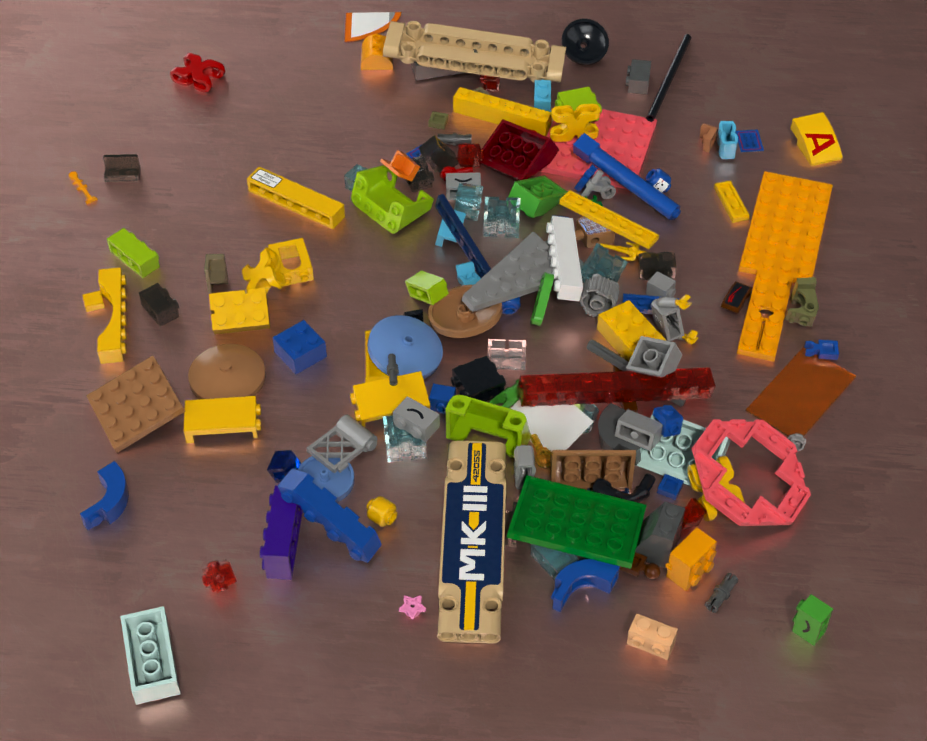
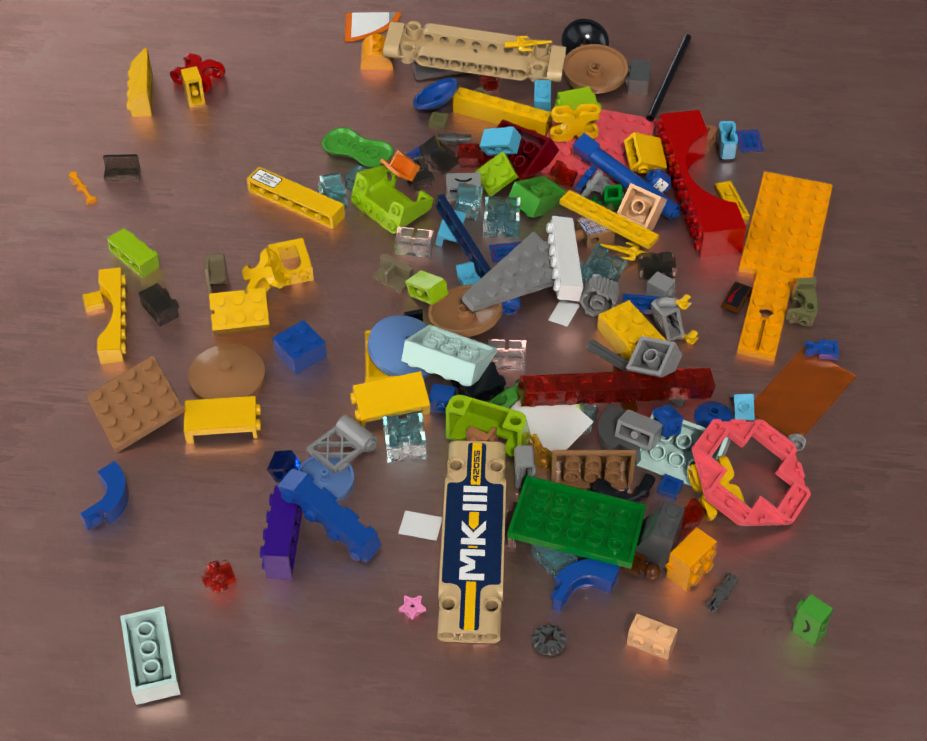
(140, 85): none -> yellow slope
(193, 86): none -> yellow brick
(333, 187): none -> clear light blue slope
(350, 144): none -> bright green plate
(381, 511): yellow head -> none
(392, 369): dark grey bar -> none
(393, 273): none -> dark tan panel
(416, 419): light grey brick -> none
(419, 246): none -> clear piece
(420, 525): none -> white sticker
(436, 94): none -> blue dish
(448, 169): red plate -> none
(448, 354): none -> light aqua slope
(474, 434): none -> nougat bracket
(497, 173): none -> lime plate
(499, 140): none -> medium azure brick
(499, 251): none -> blue sticker
(522, 43): none -> yellow piece
(542, 299): bright green beam -> none
(551, 647): none -> dark grey gear
(562, 174): none -> clear red bracket
(564, 312): none -> white sticker
(596, 67): none -> medium nougat dish
(613, 196): none -> green brick
(641, 206): none -> light nougat brick
(644, 152): none -> yellow brick
(711, 410): none -> blue dish
(712, 222): none -> red arch
(743, 406): none -> medium azure bracket
(816, 139): yellow slope -> none

